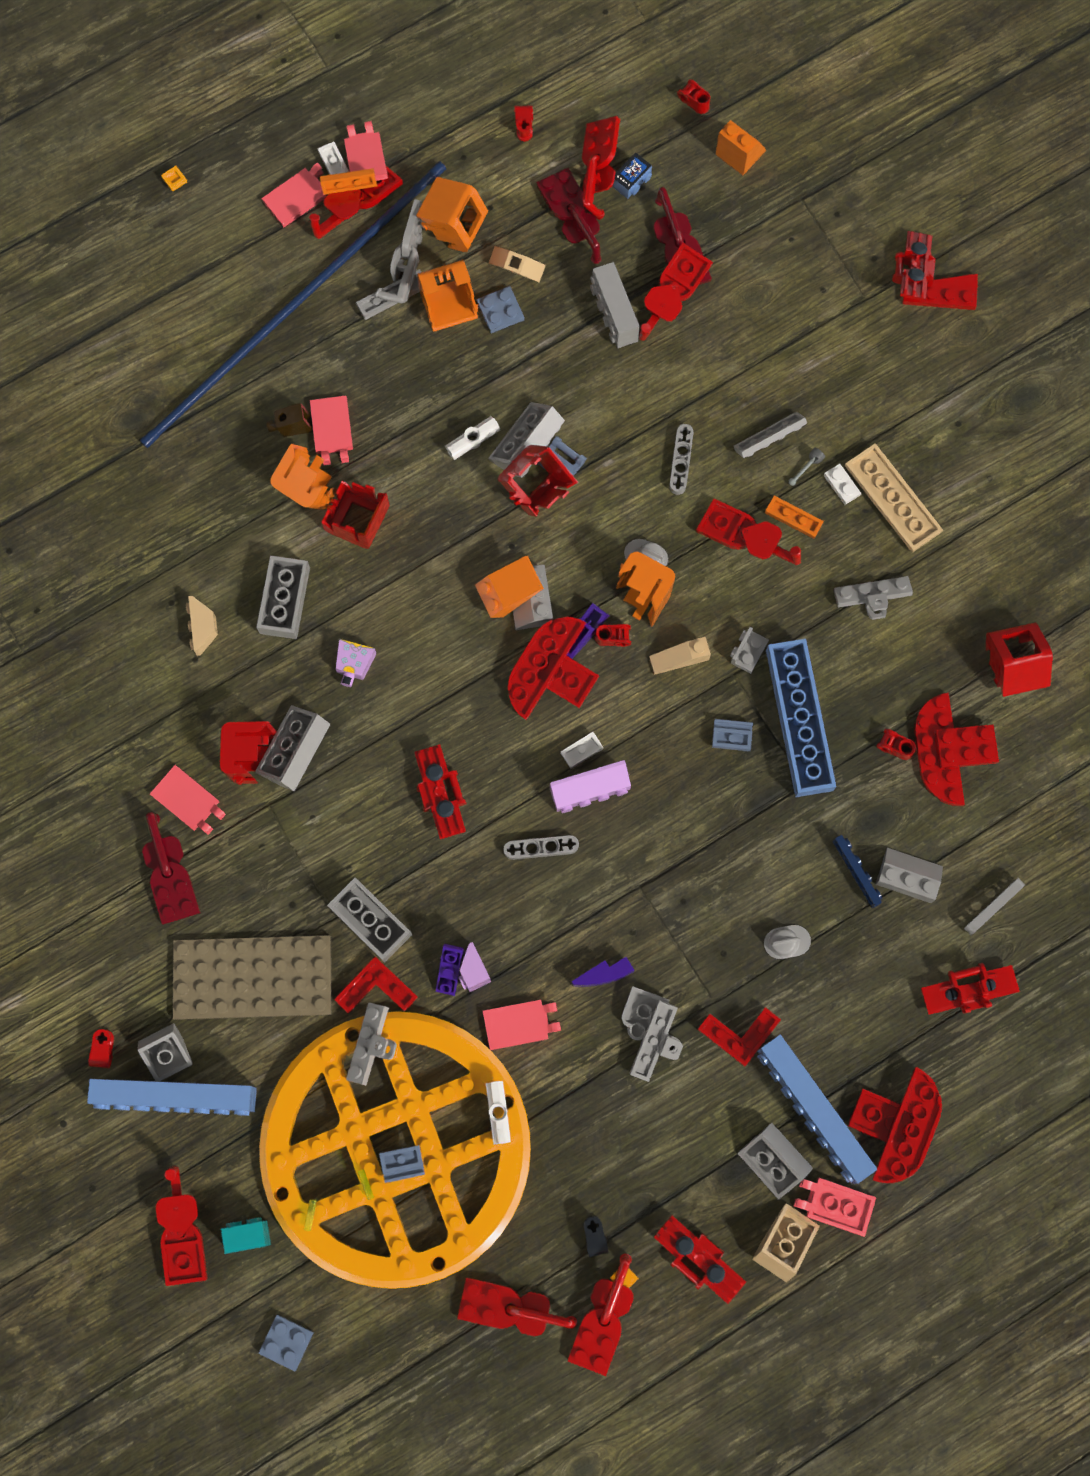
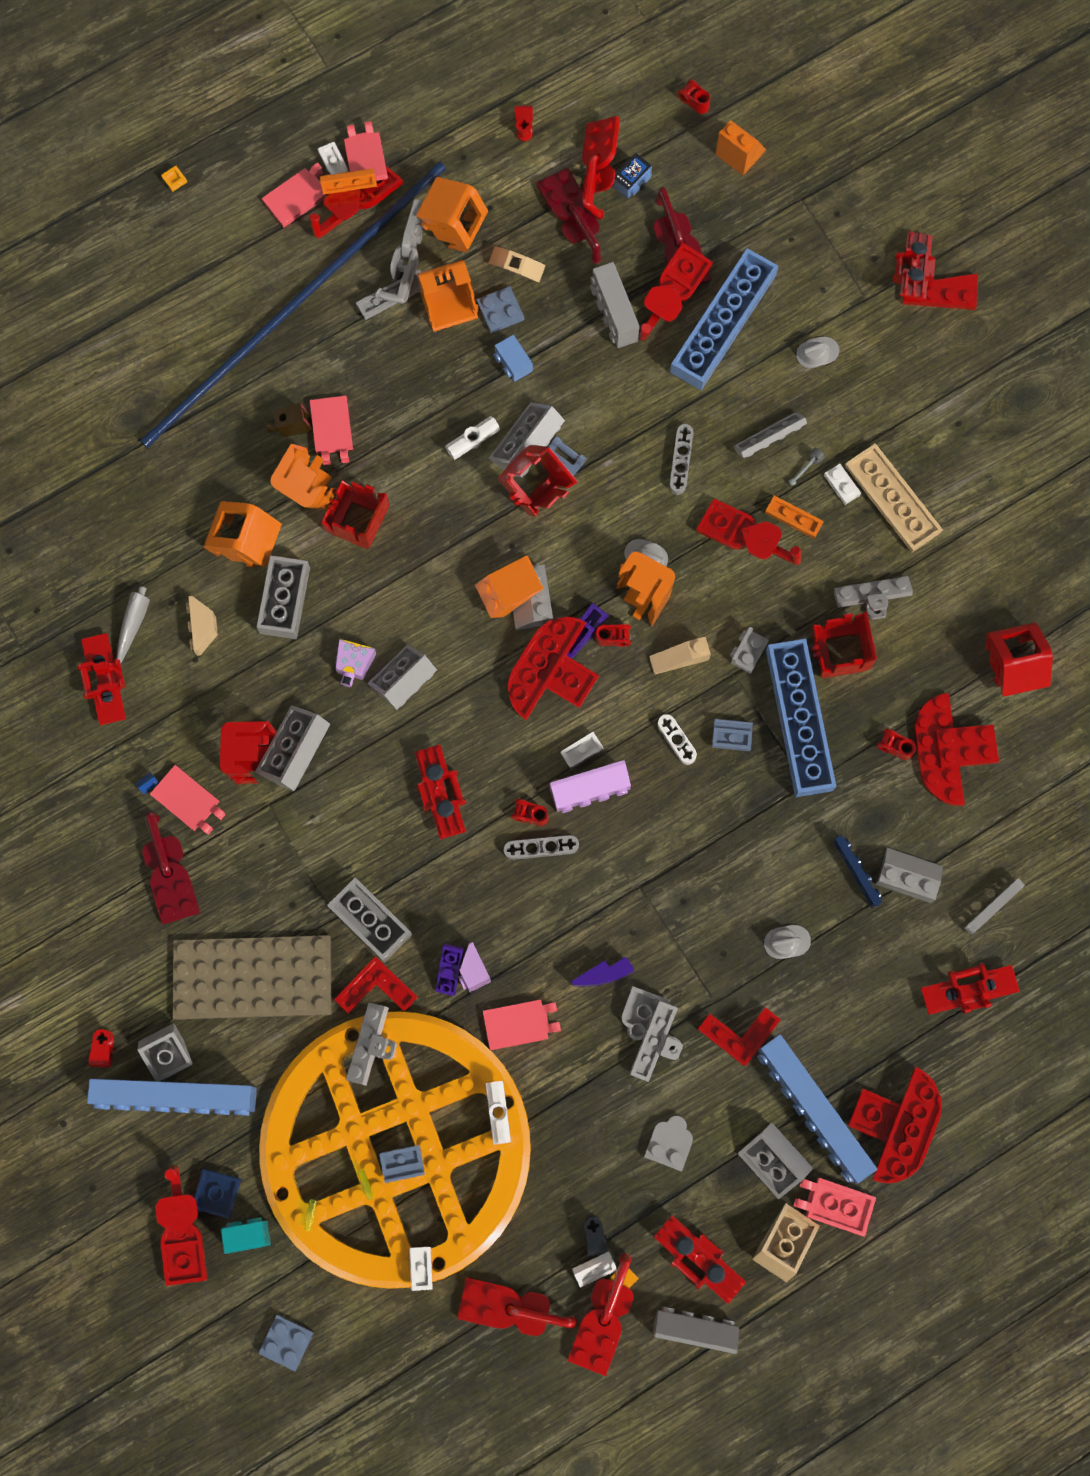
(110, 679): none -> red piece
(132, 620): none -> light grey piece
(147, 783): none -> blue slope
(217, 1193): none -> dark blue plate
(255, 538): none -> orange piece
(402, 676): none -> light grey slope
(420, 1268): none -> white plate
(513, 358): none -> medium blue brick
(528, 813): none -> red piece
(594, 1269): none -> white plate
(670, 1143): none -> light grey plate
(689, 748): none -> white beam
(696, 1331): none -> light grey slope
(724, 319): none -> medium blue brick
(817, 352): none -> light grey piece
(841, 628): none -> red piece

